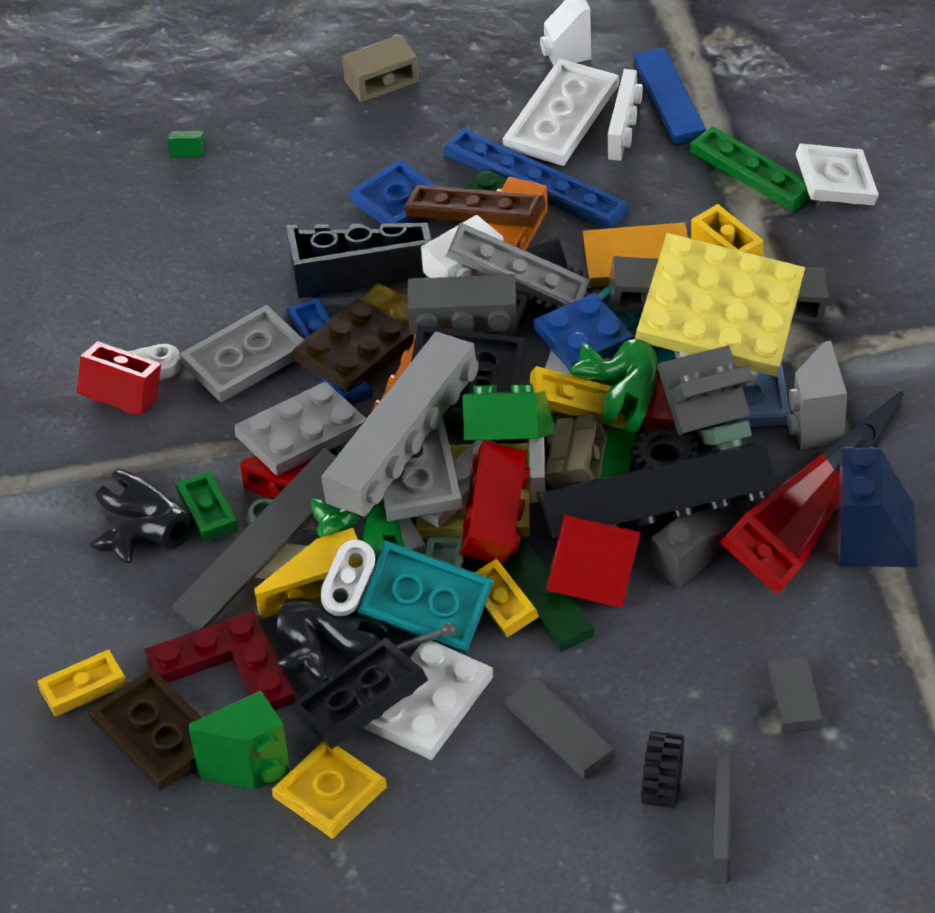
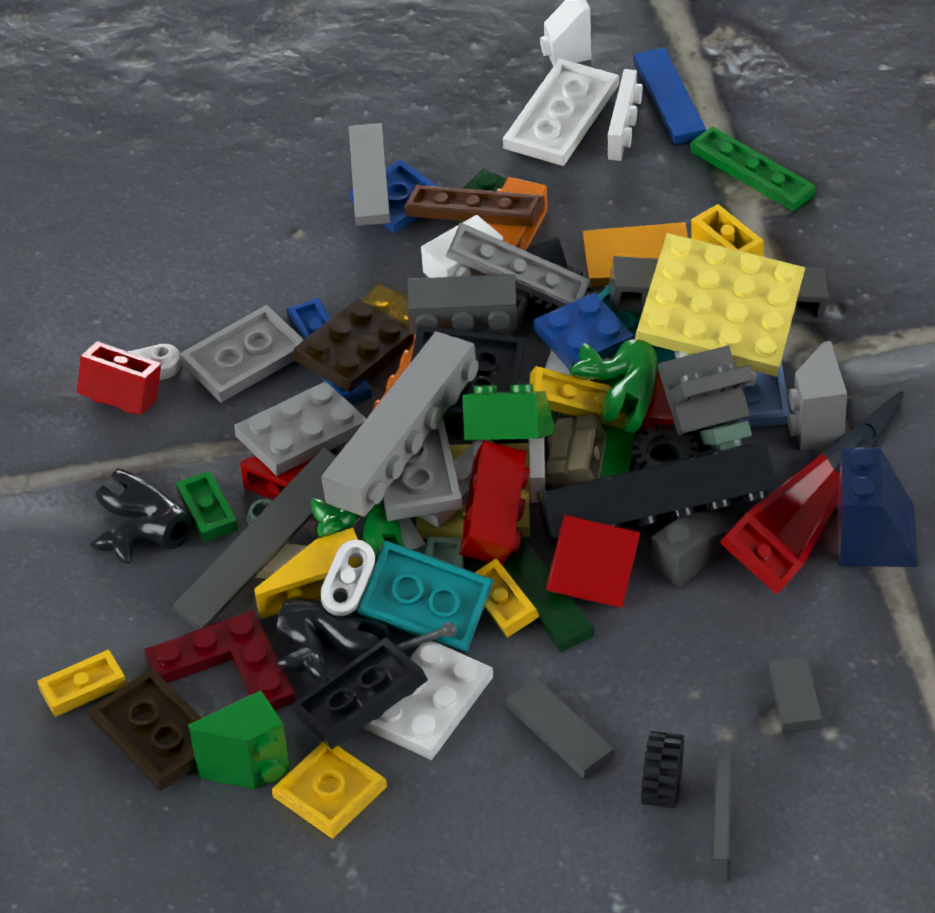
(186, 143): green slope -> none
(356, 257): black wedge -> none
(369, 174): none -> light grey tile
(380, 68): dark tan brick -> none
(562, 189): blue tile -> none
(836, 174): white plate -> none

